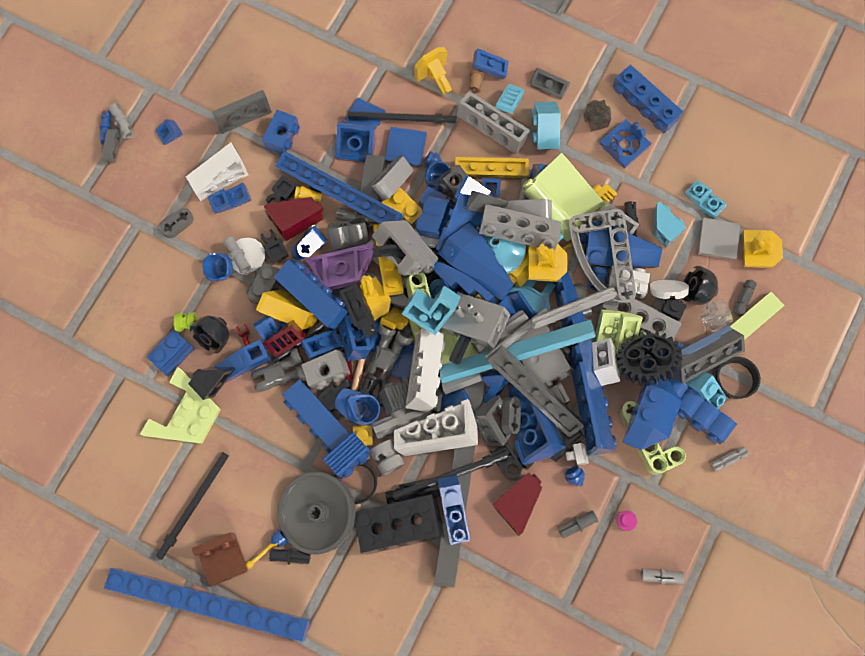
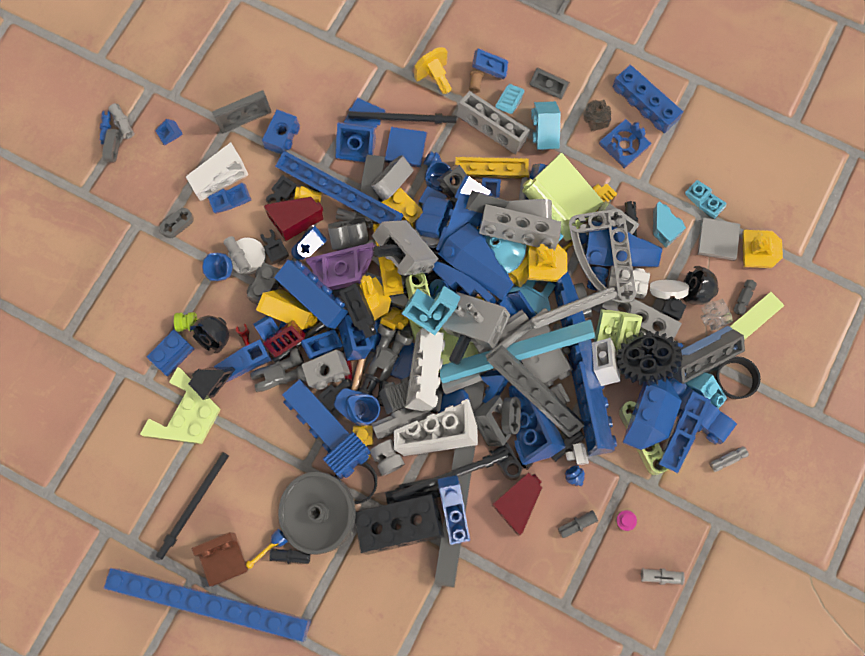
(684, 432): none -> blue slope

